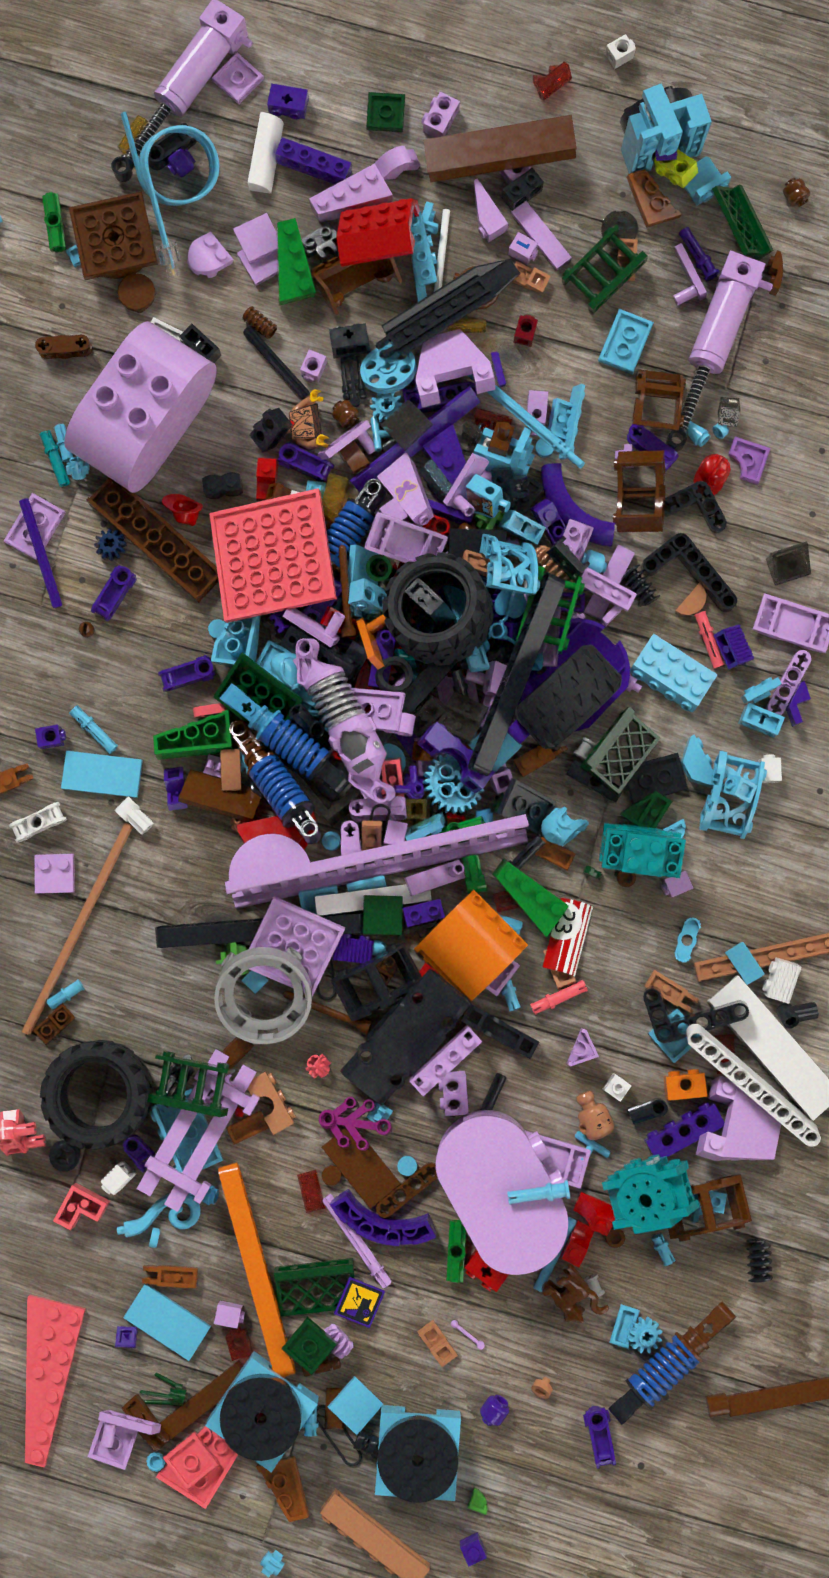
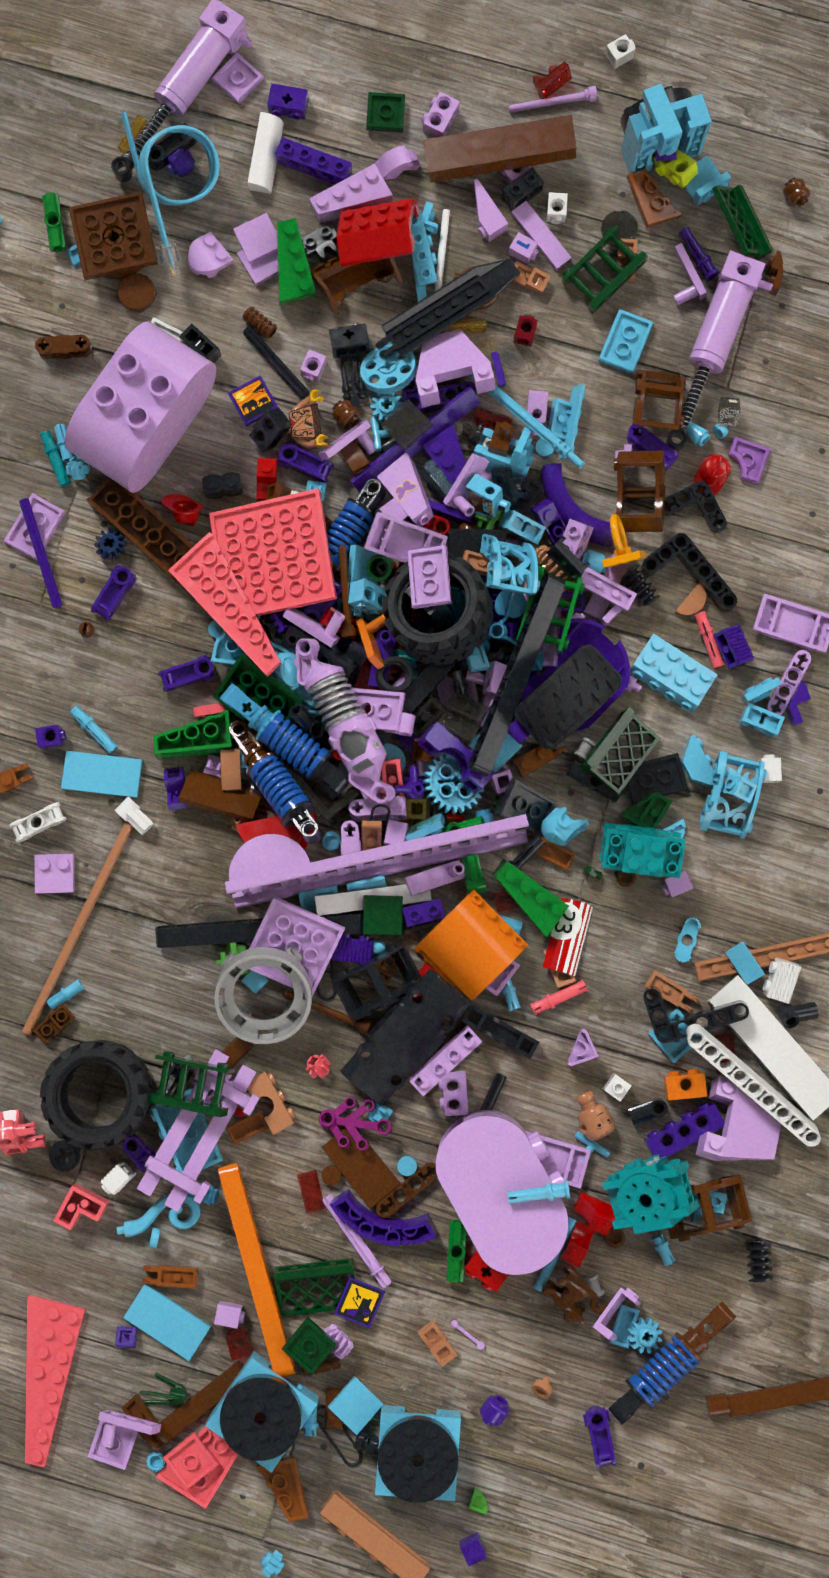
(214, 586): none -> coral wing
(252, 400): none -> tile
(334, 495): clear yellow brick -> none
(429, 577): none -> lavender tile
(556, 200): none -> white brick
(589, 94): none -> lavender piece
(611, 1309): none -> lavender panel
(622, 553): none -> light orange tile
(789, 563): clear smoke slope -> none

